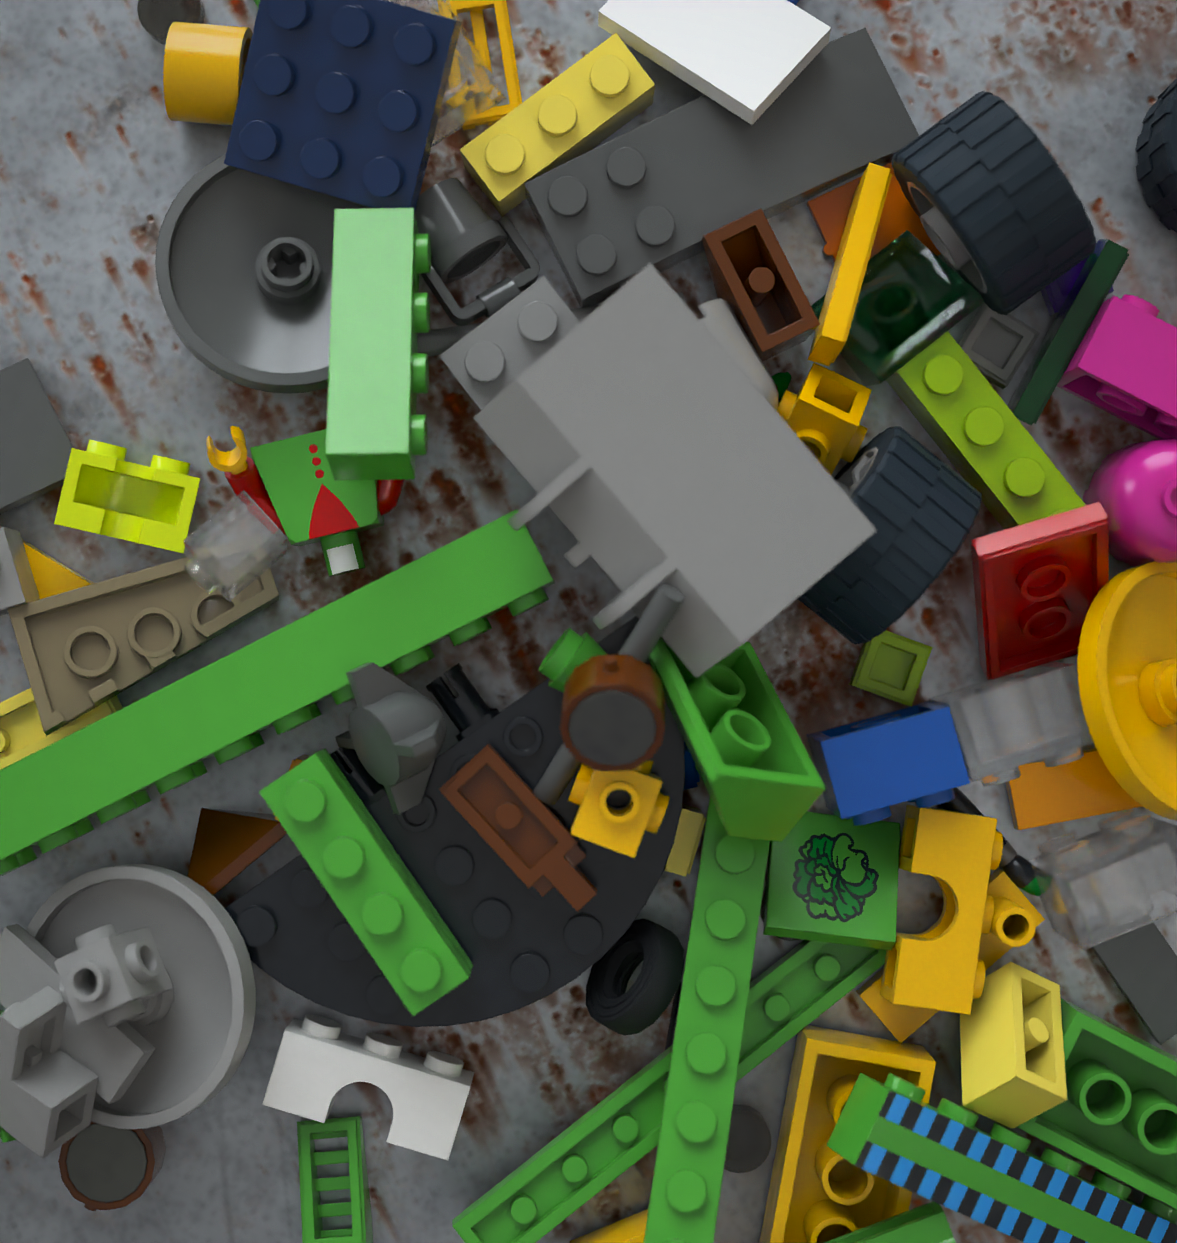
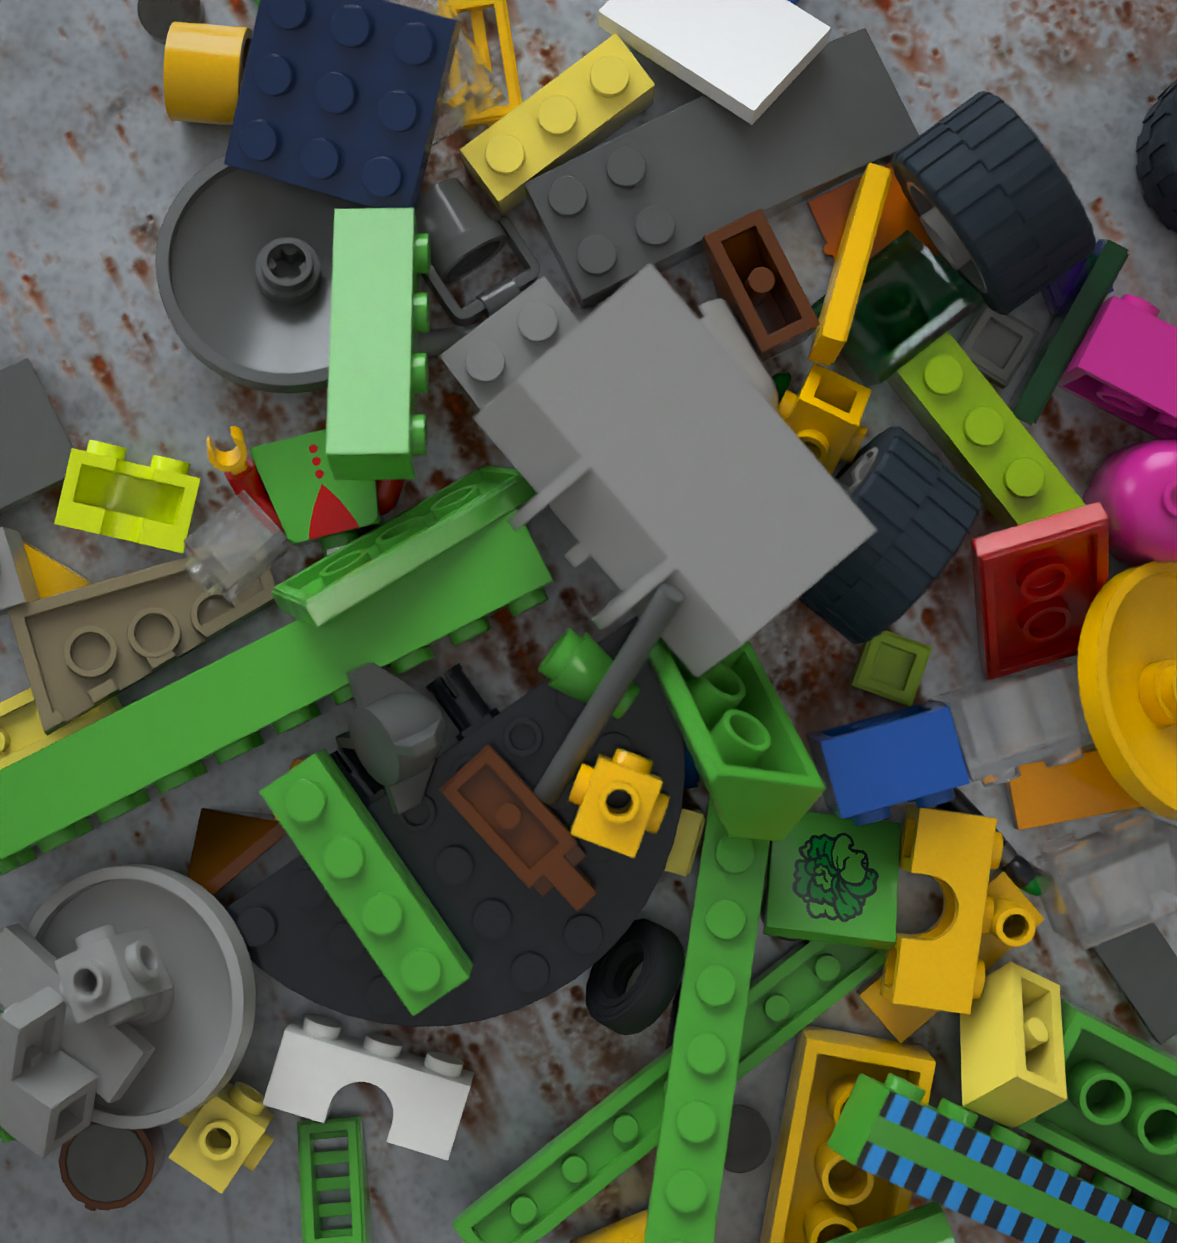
(224, 1136): none -> light yellow brick
(402, 543): none -> bright green tile
(613, 713): piece -> none

